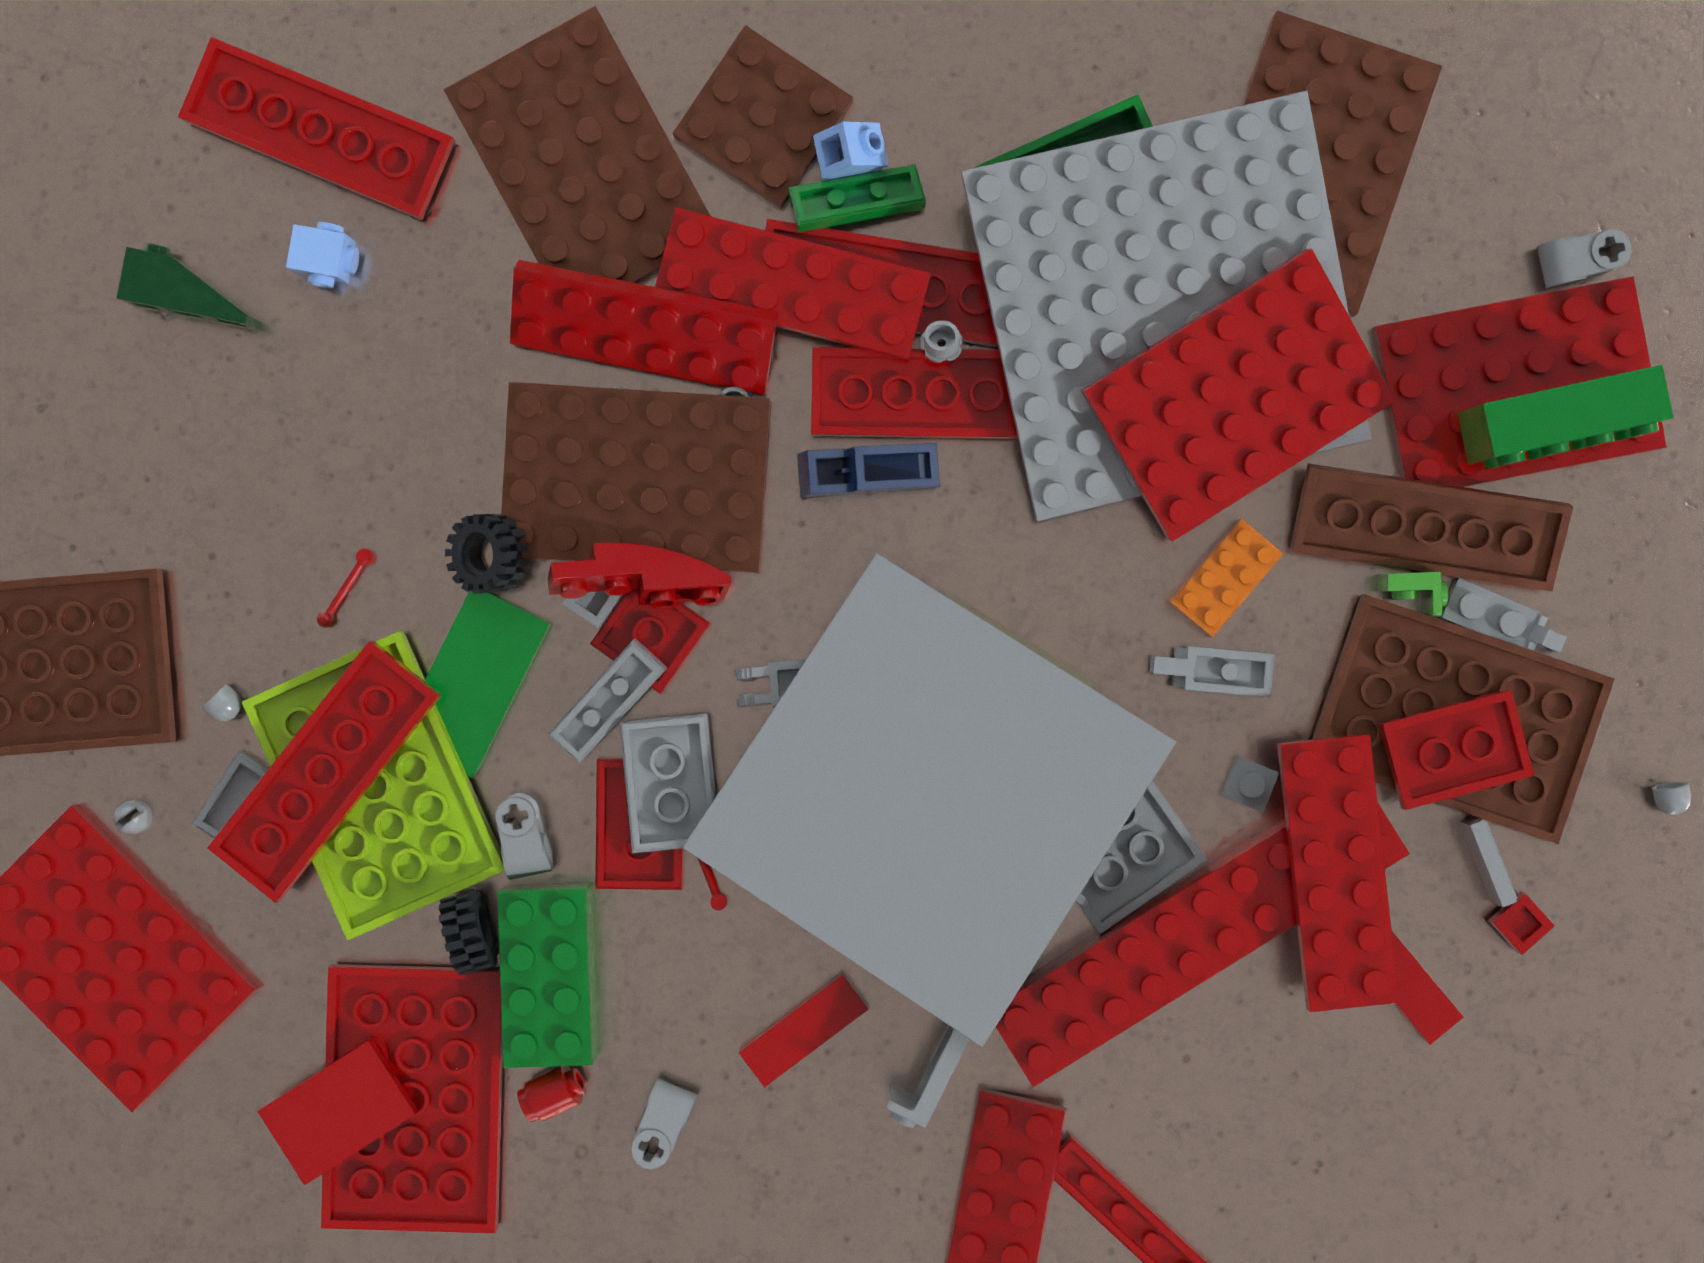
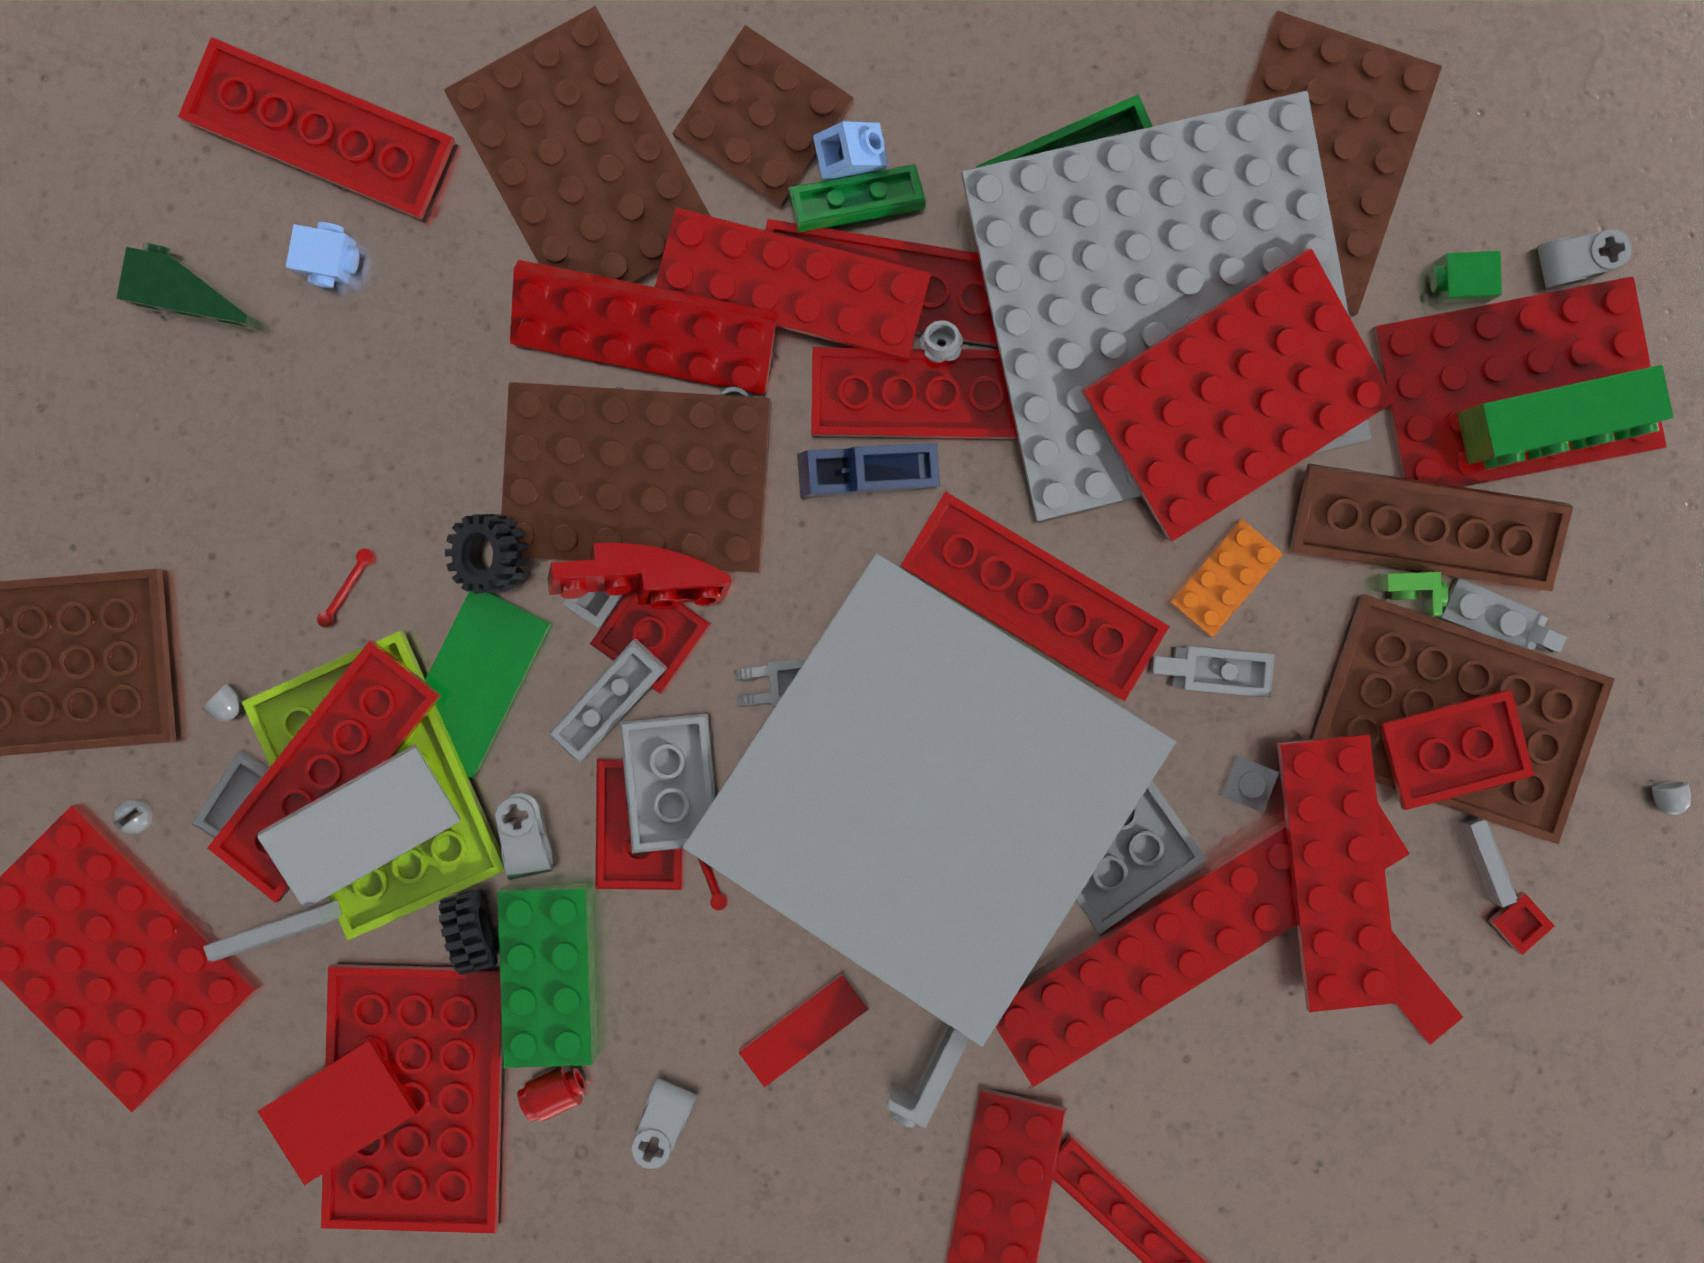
(272, 931): none -> light grey tile
(359, 826): none -> light grey tile
(1035, 596): none -> red plate
(1467, 277): none -> green brick

